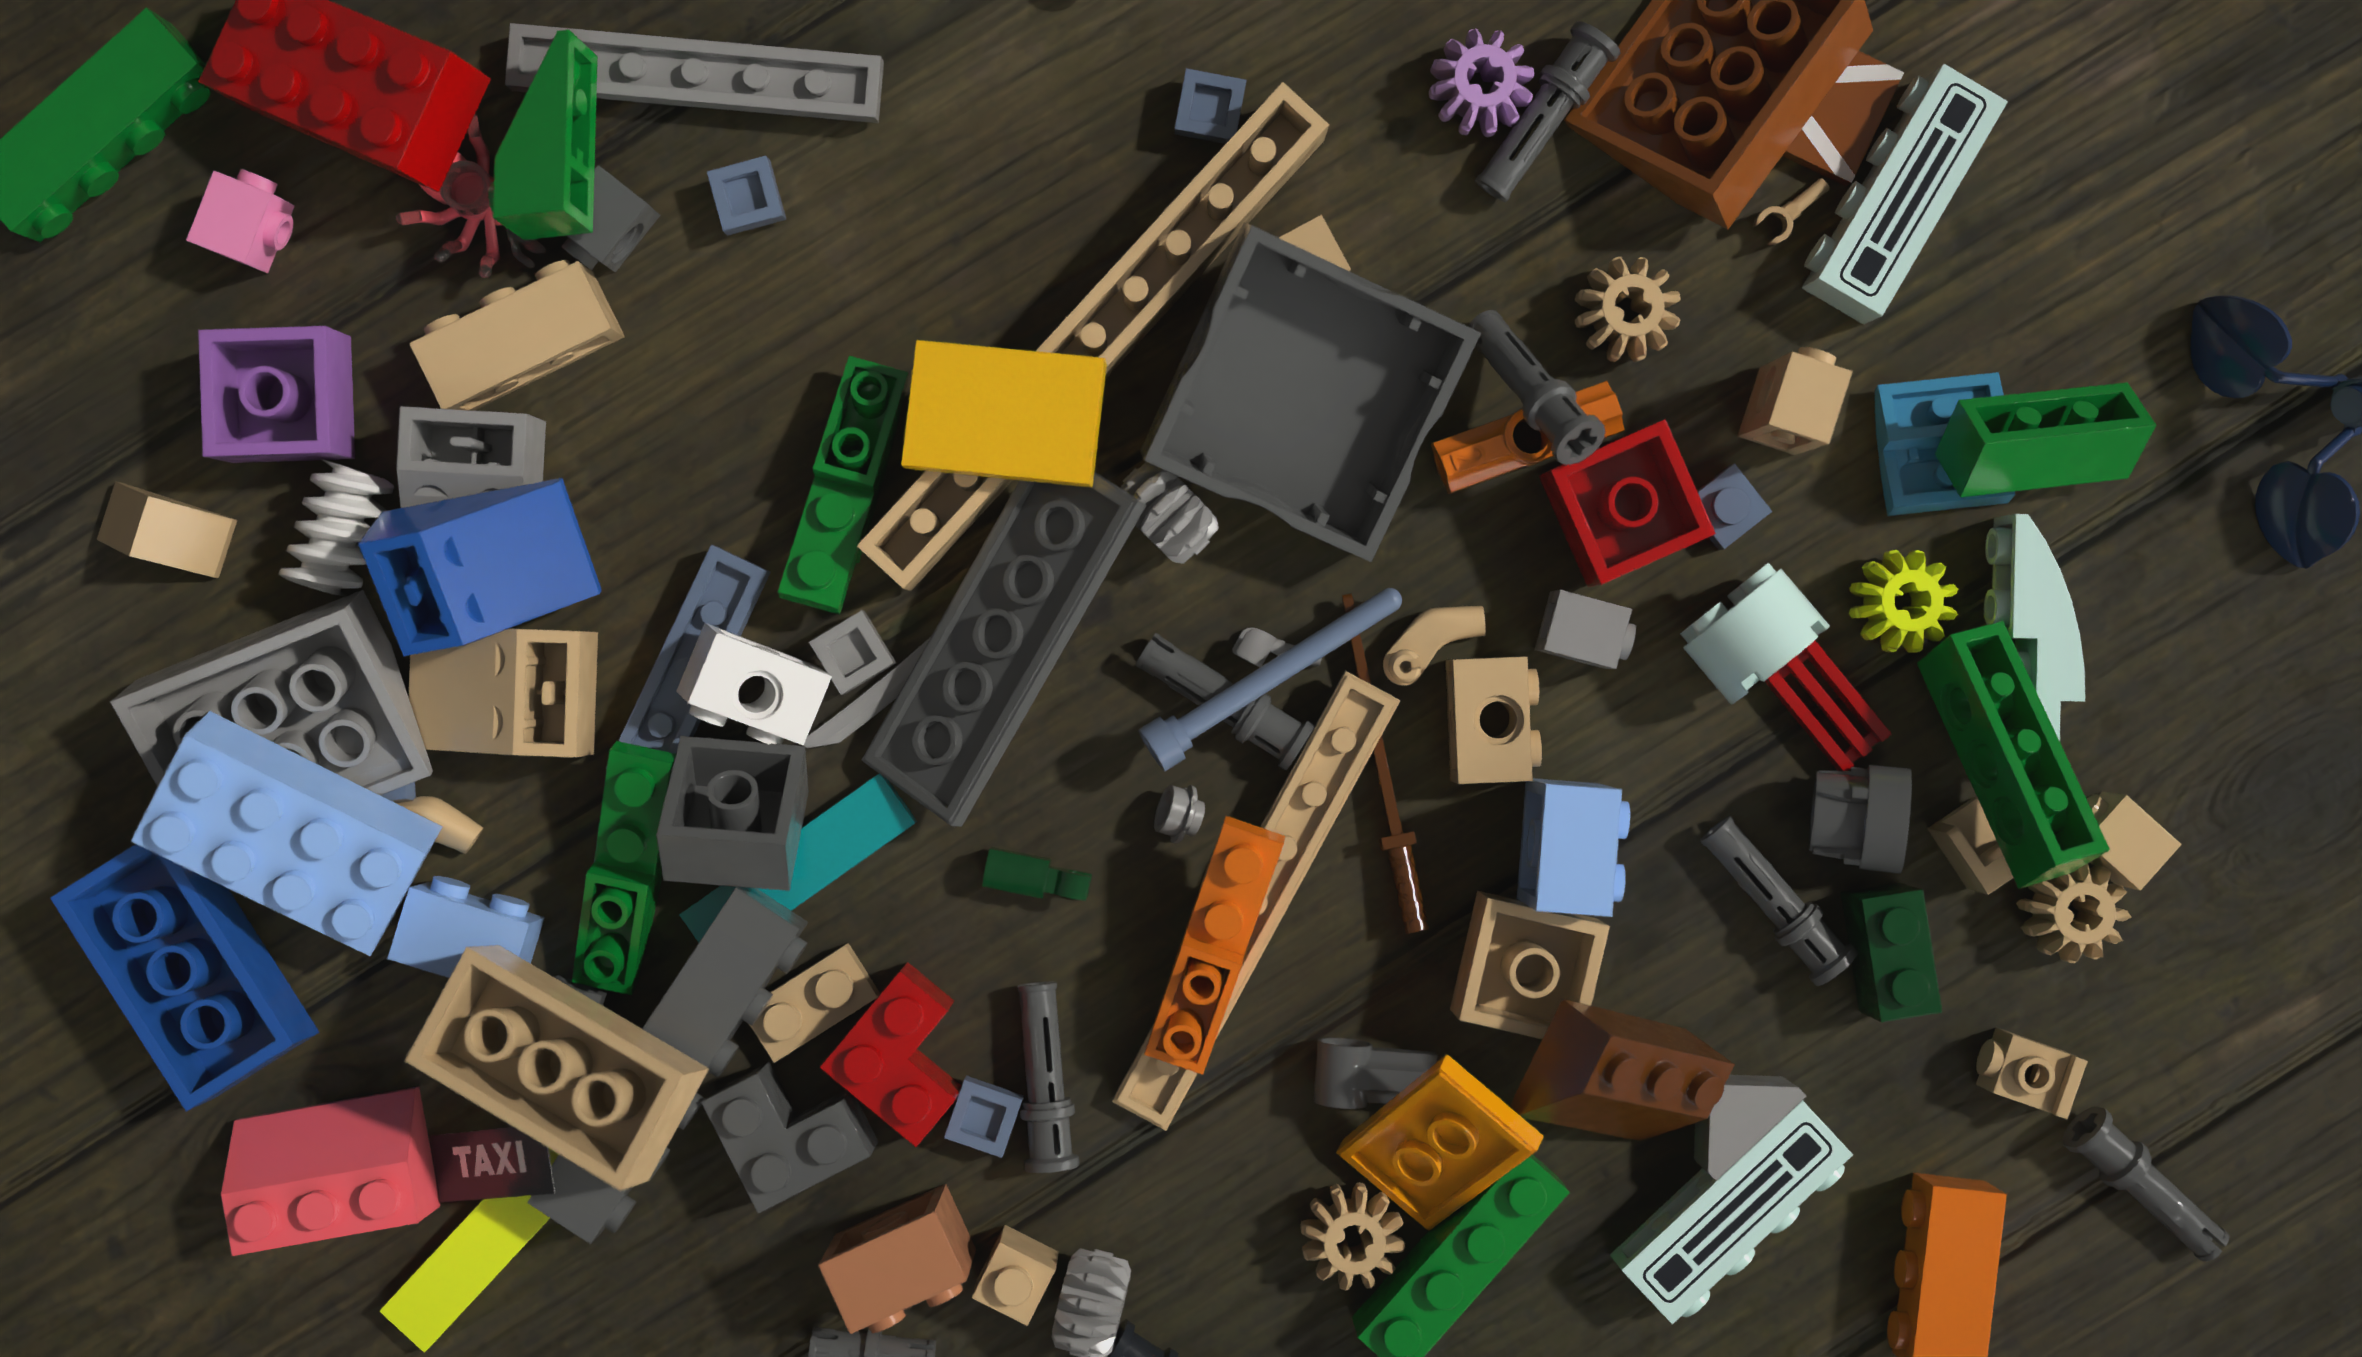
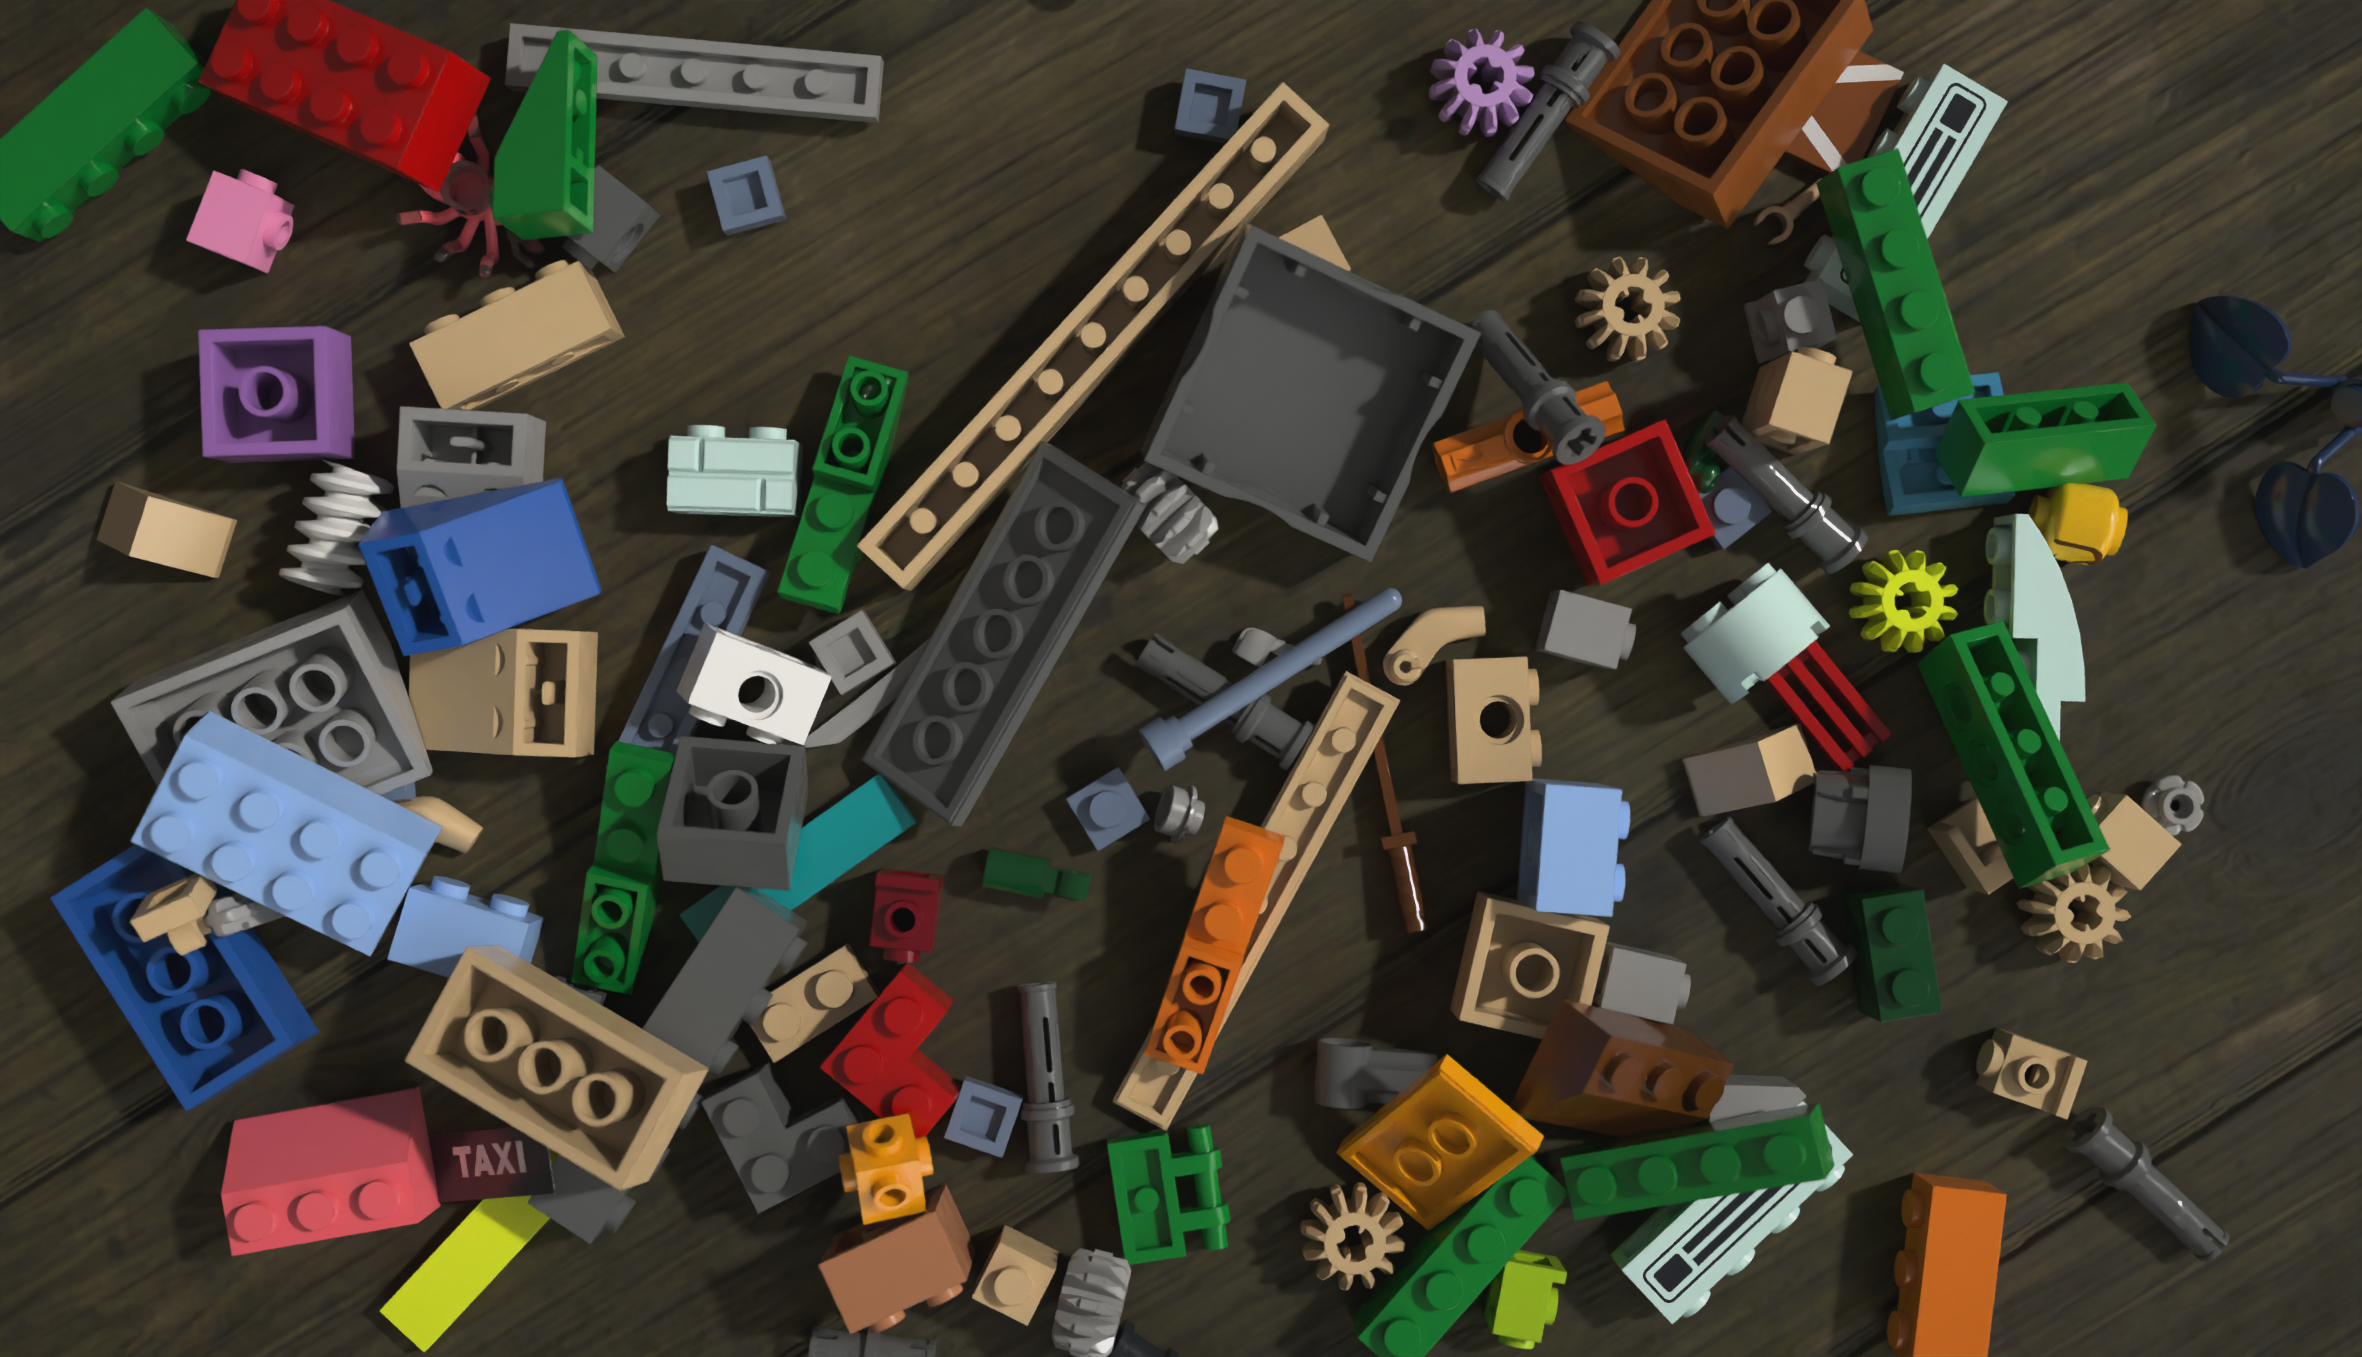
(178, 912): none -> tan tile
(237, 913): none -> light grey axle
(734, 474): none -> light aqua brick
(886, 1168): none -> light orange brick
(909, 890): none -> dark red brick
(1004, 413): yellow tile -> none
(1108, 808): none -> sand blue plate
(1148, 1194): none -> green plate
(1524, 1298): none -> lime brick
(1641, 983): none -> light grey brick
(1698, 456): none -> dark green arm
(1698, 1162): none -> green brick
(1750, 771): none -> tan slope
(1790, 320): none -> light grey brick
(1803, 512): none -> dark grey pin
(1895, 284): none -> green brick
(2080, 522): none -> yellow head
(2159, 797): none -> light grey plate

